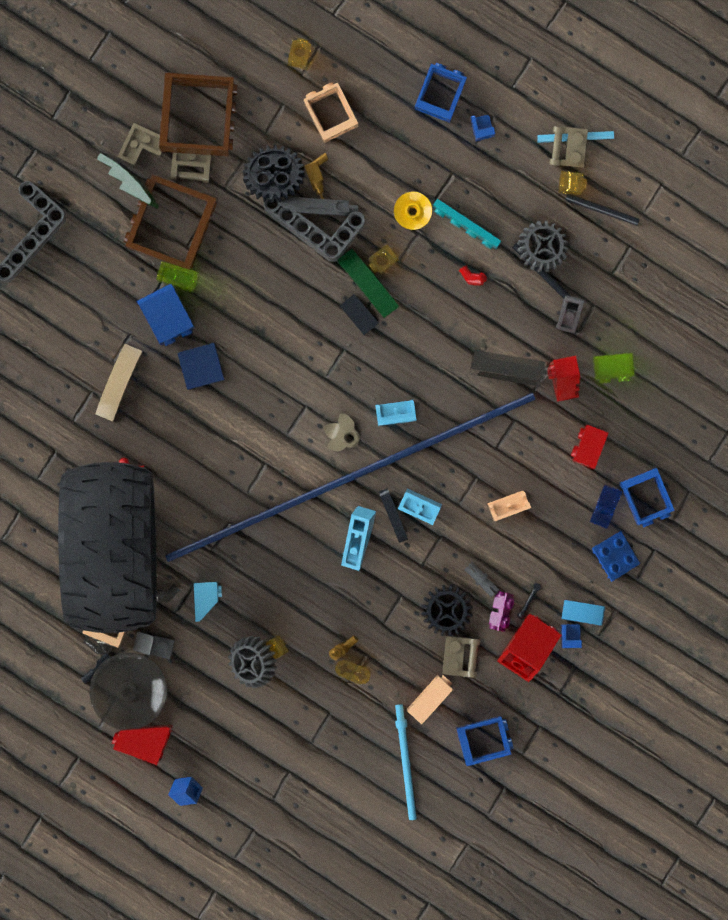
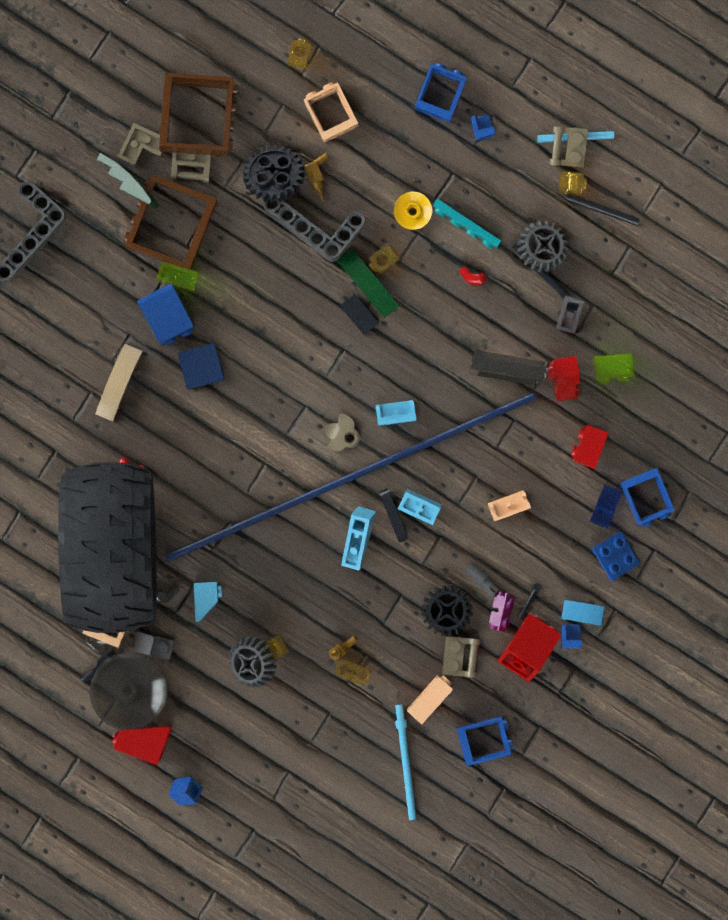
(319, 206): dark grey piece -> none

